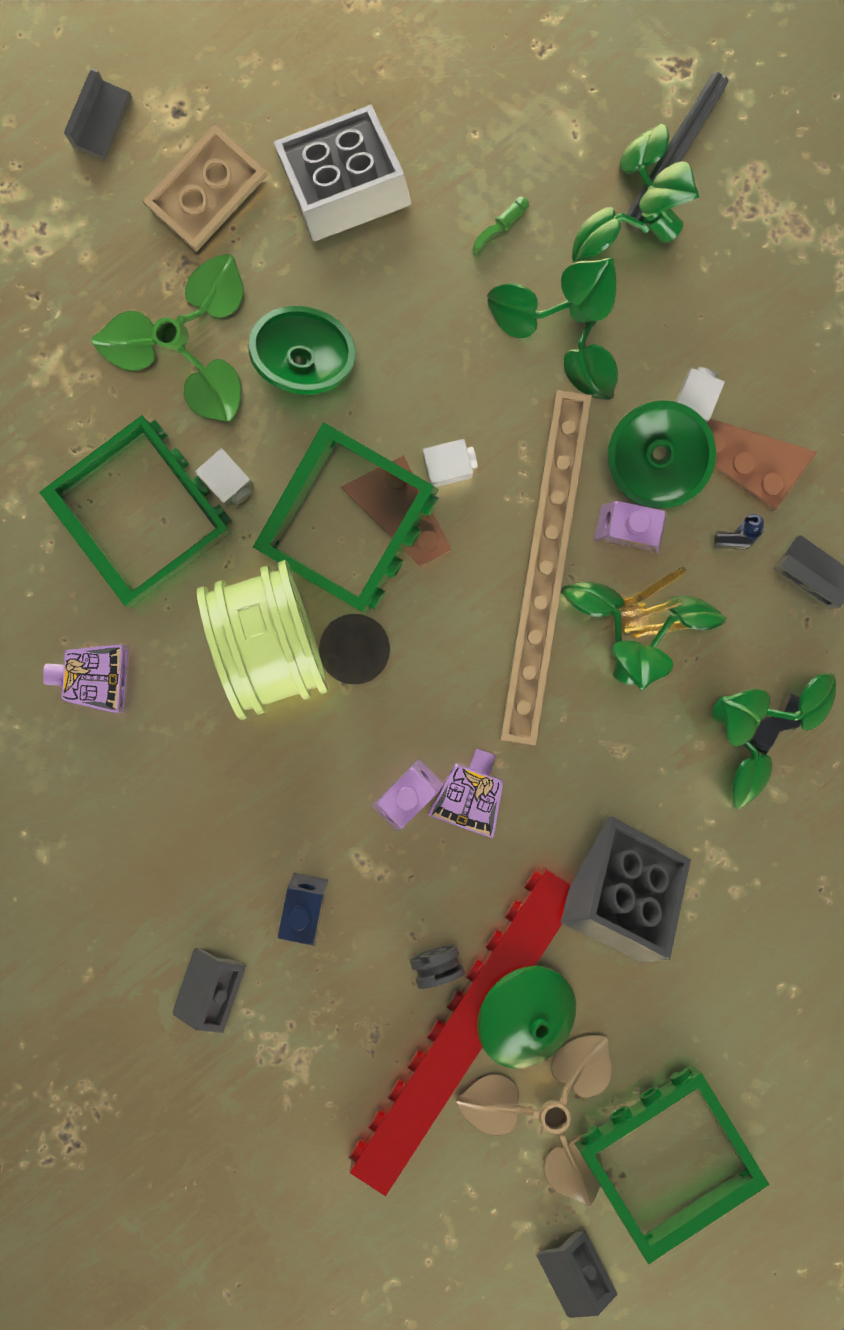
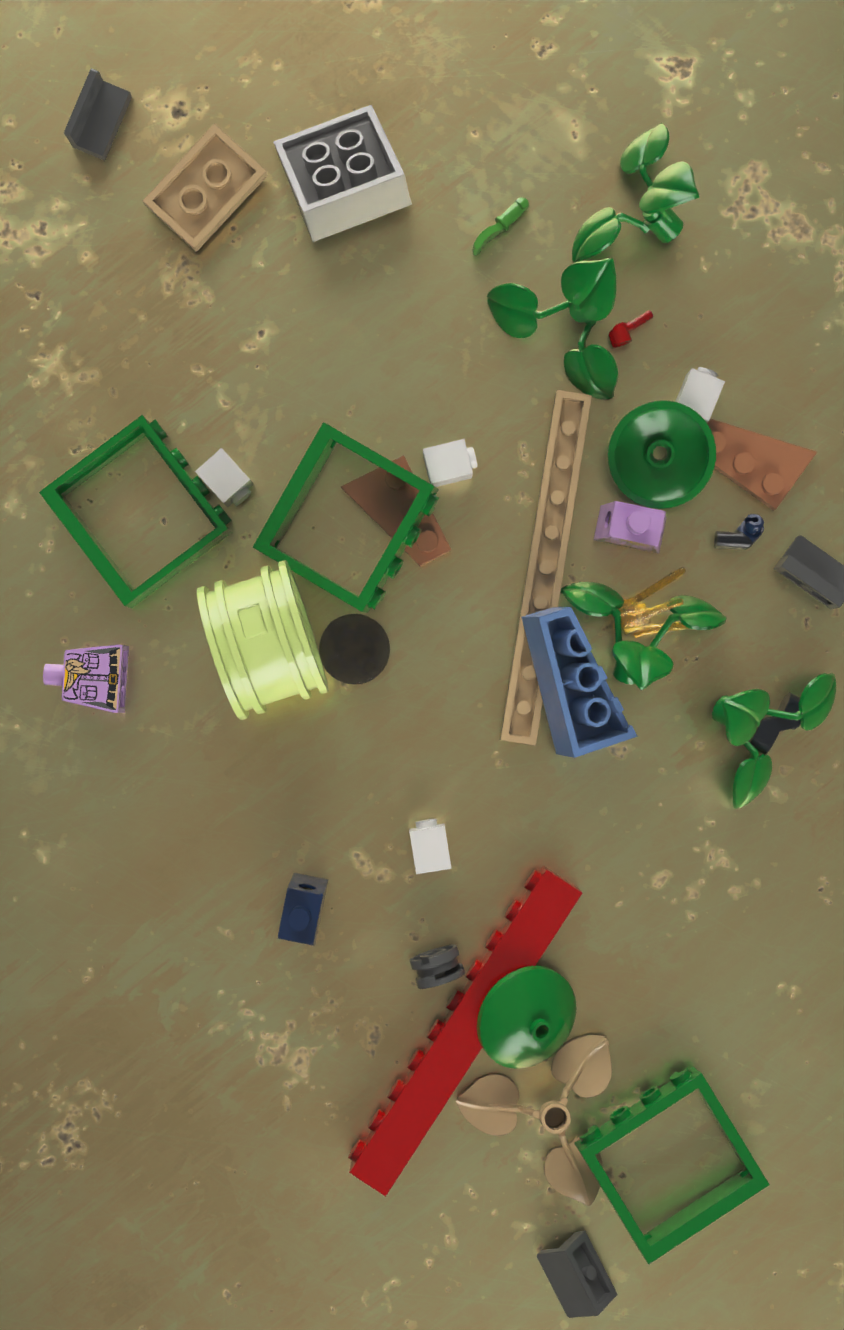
(131, 336): bright green plant -> none
(208, 991): dark grey panel -> none
(301, 350): green dish -> none
(408, 795): lavender torso -> none
(429, 846): none -> white brick
(470, 796): torso -> none
(572, 685): none -> medium blue wedge
(620, 333): none -> red hand
(628, 893): dark grey slope -> none
(685, 134): dark grey axle -> none

